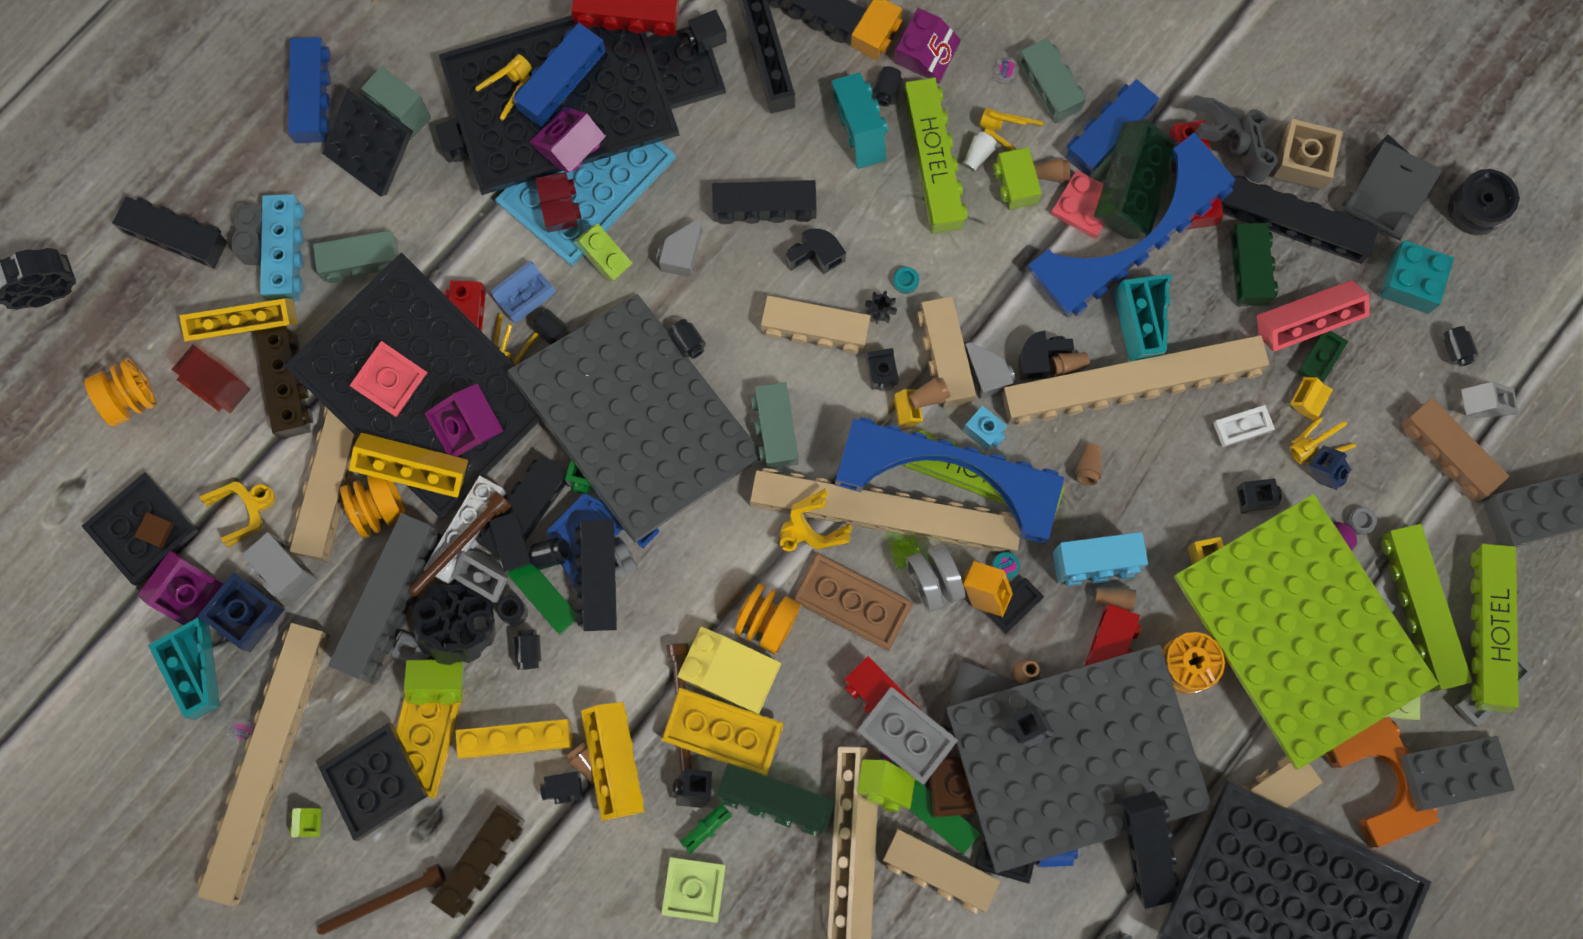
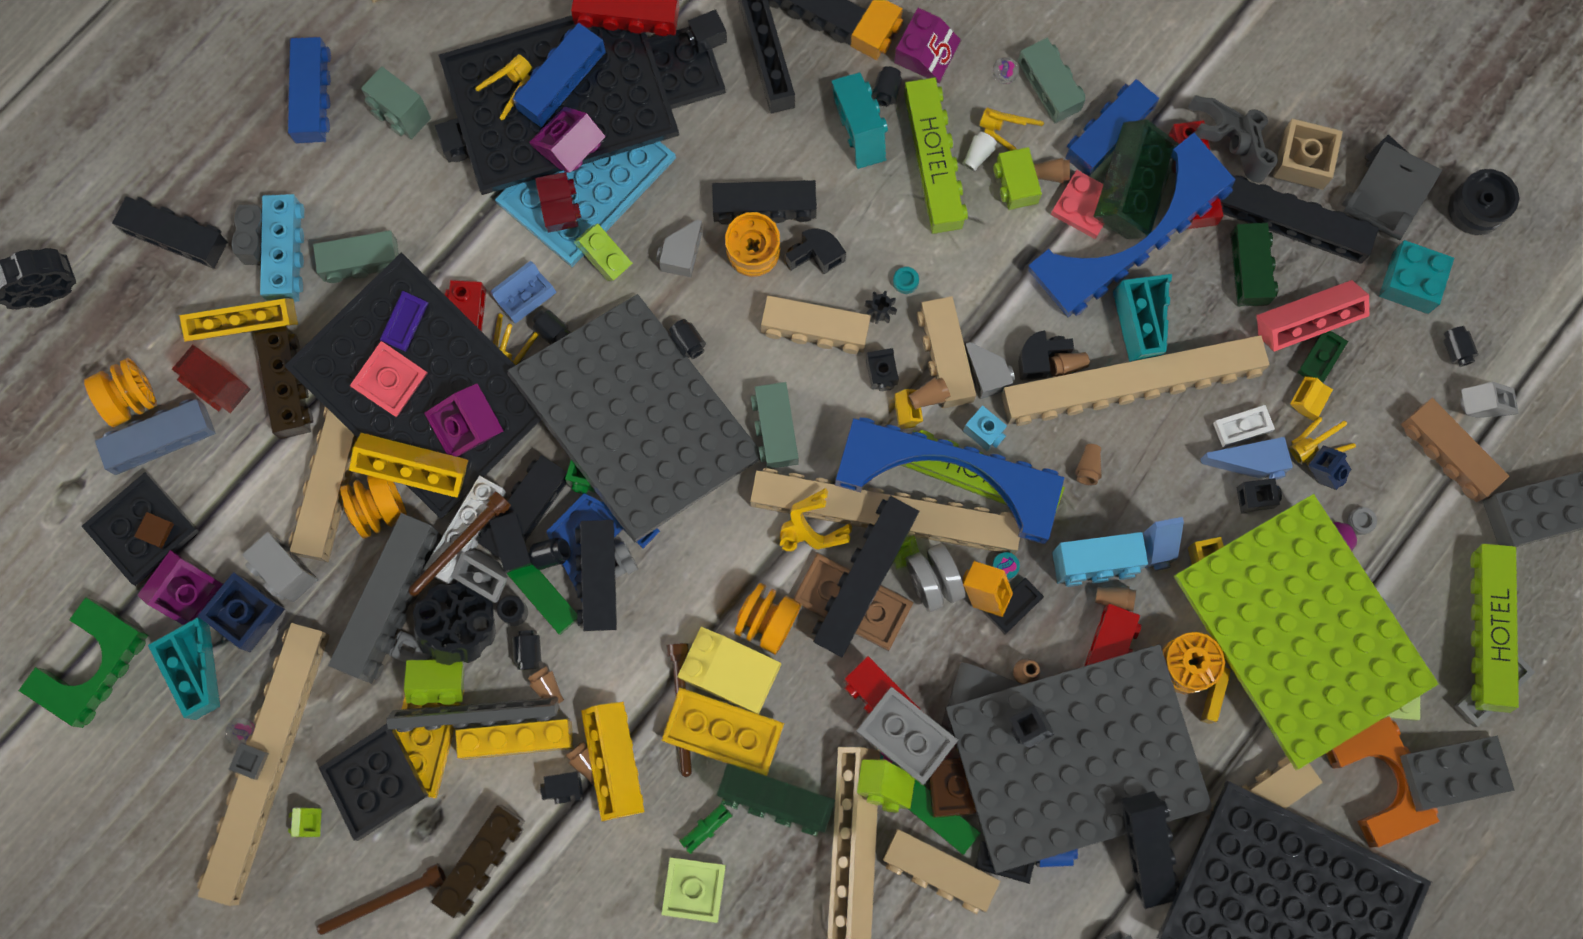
(118, 644): none -> green arch
(155, 436): none -> sand blue brick
(248, 761): none -> dark grey plate
(253, 503): yellow piece -> none
(367, 141): black plate -> none
(404, 321): none -> dark purple tile
(462, 715): none -> dark grey plate
(545, 684): none -> medium nougat cone
(693, 788): black brick -> none
(753, 230): none -> light orange wheel
(866, 575): none -> black brick
(1163, 543): none -> medium blue slope
(1215, 699): none -> yellow tile
(1256, 460): none -> medium blue slope
(1425, 605): lime brick -> none

